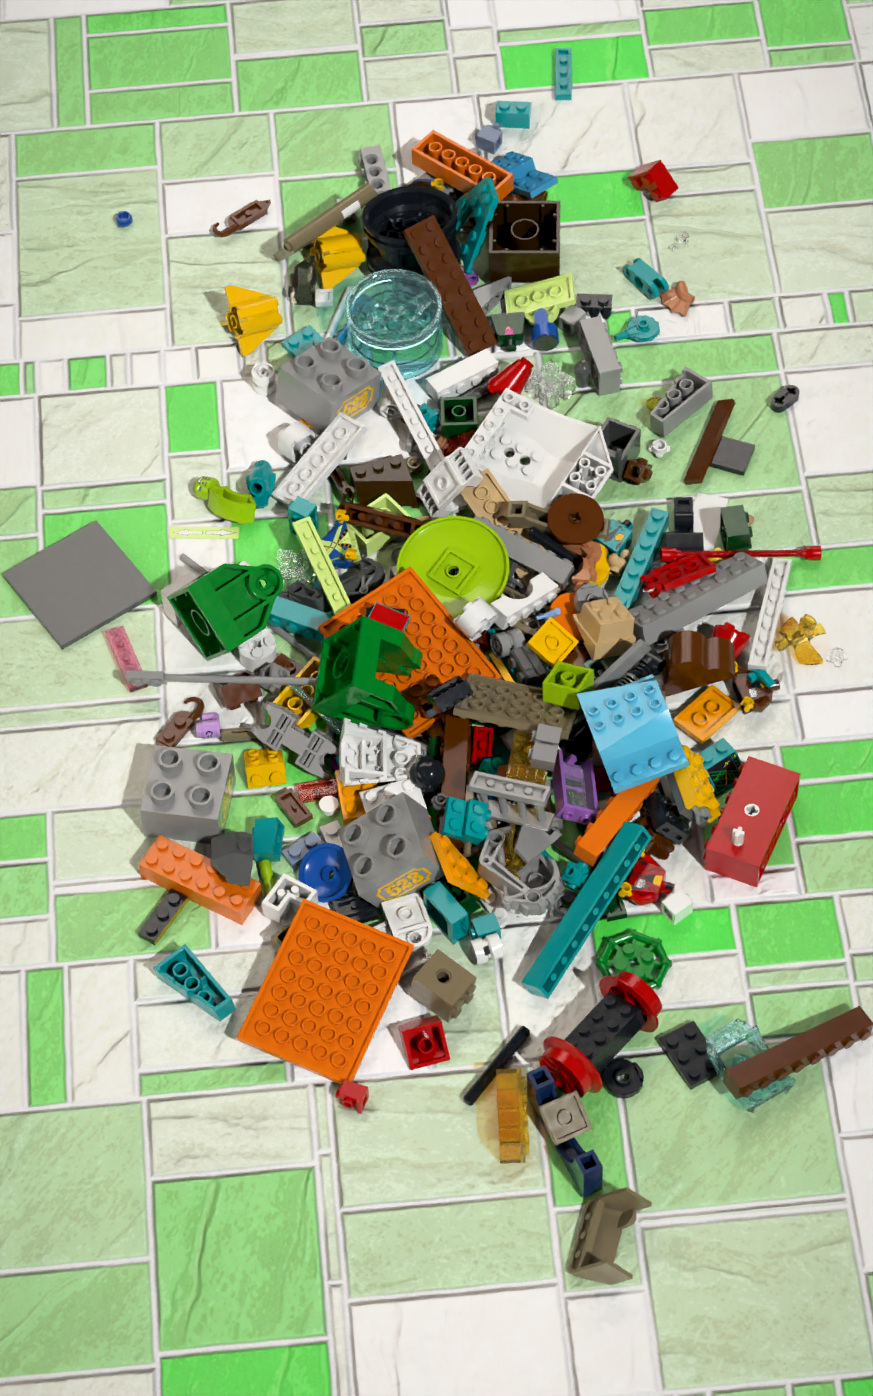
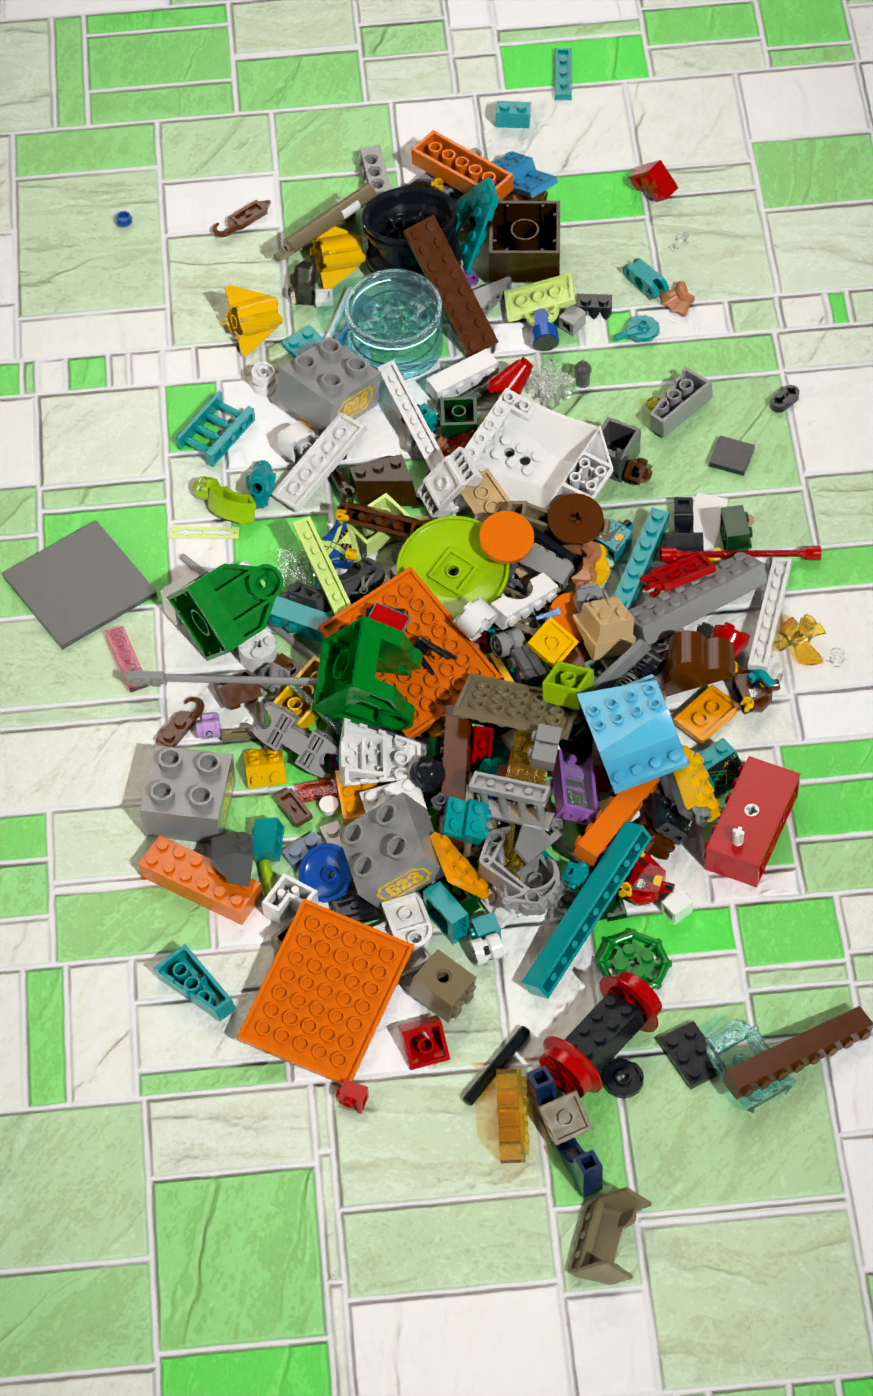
(163, 916): black plate -> none
(223, 441): none -> teal fence
(300, 509): teal brick -> none
(388, 407): white wheel -> none
(414, 461): dark tan plate -> none
(427, 647): none -> black plant
(444, 697): black plate -> none
(489, 138): sand blue brick -> none
(506, 537): none -> orange piece
(508, 329): torso -> none
(511, 354): white bar -> none
(600, 355): light grey brick -> none
(618, 563): tan animal -> none
(659, 448): white plate -> none
(709, 442): reddish brown tile -> none

